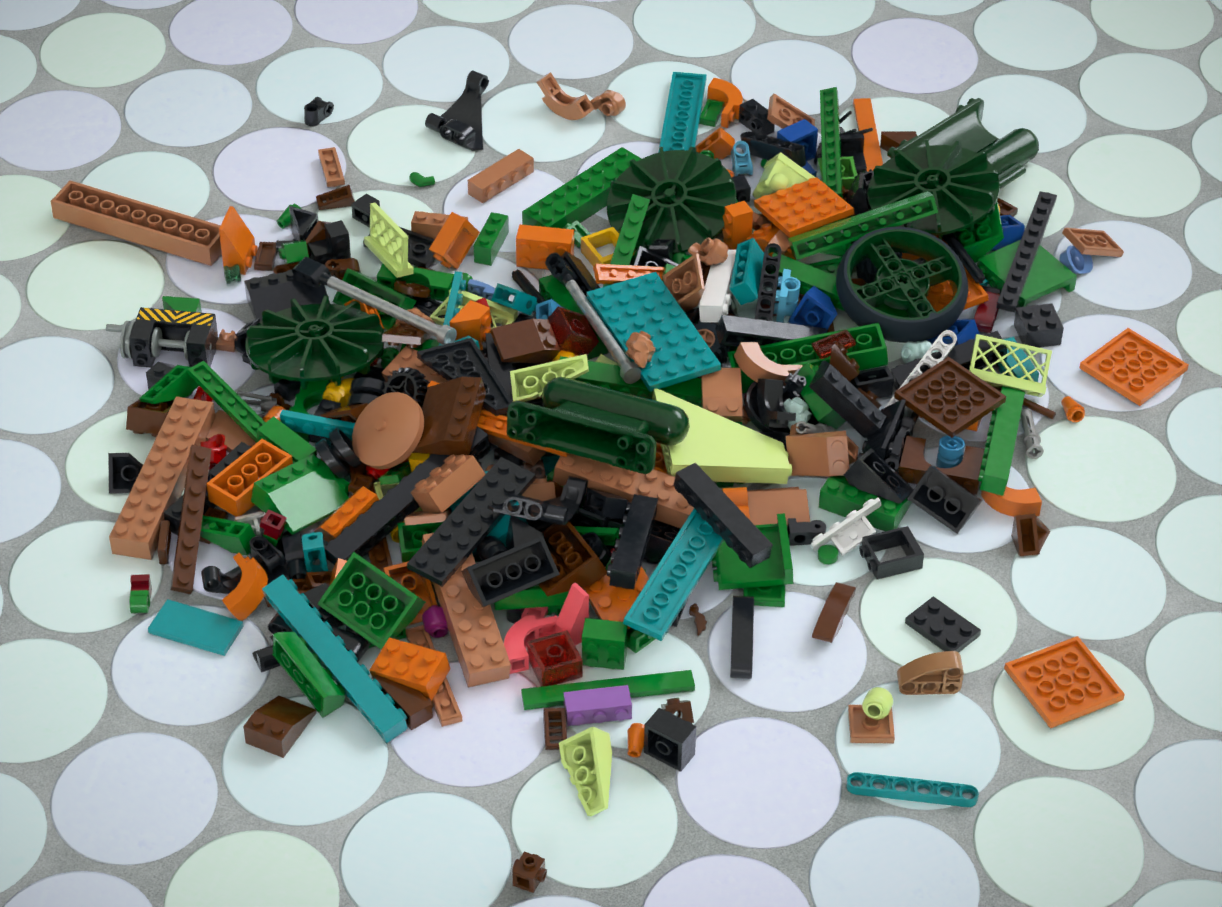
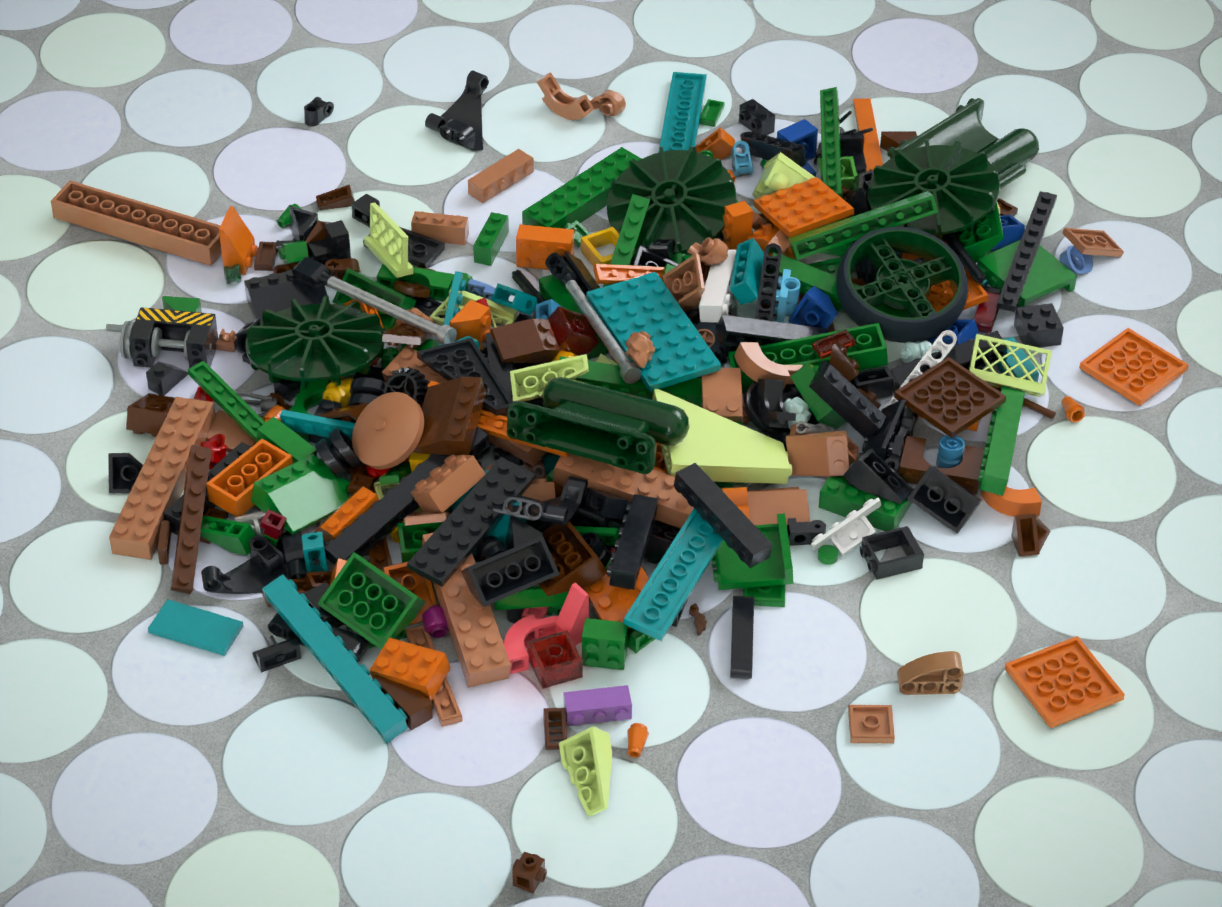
(140, 593): leg -> none
(174, 384): green slope -> none
(249, 591): orange arch -> none
(277, 725): reddish brown slope -> none
(307, 672): green slope -> none
(331, 167): nougat plate -> none
(420, 180): green arm -> none
(454, 241): orange window -> none
(638, 687): green tile -> none
(670, 739): black brick -> none
(682, 708): reddish brown brick -> none
(726, 92): orange arch -> none
(743, 188): black brick -> none
(785, 114): nougat plate -> none
(794, 386): black hinge -> none
(833, 612): reddish brown slope -> none
(877, 703): yellowish green head -> none
(912, 786): teal beam -> none
(942, 626): black plate -> none
(1027, 418): light grey pin -> none

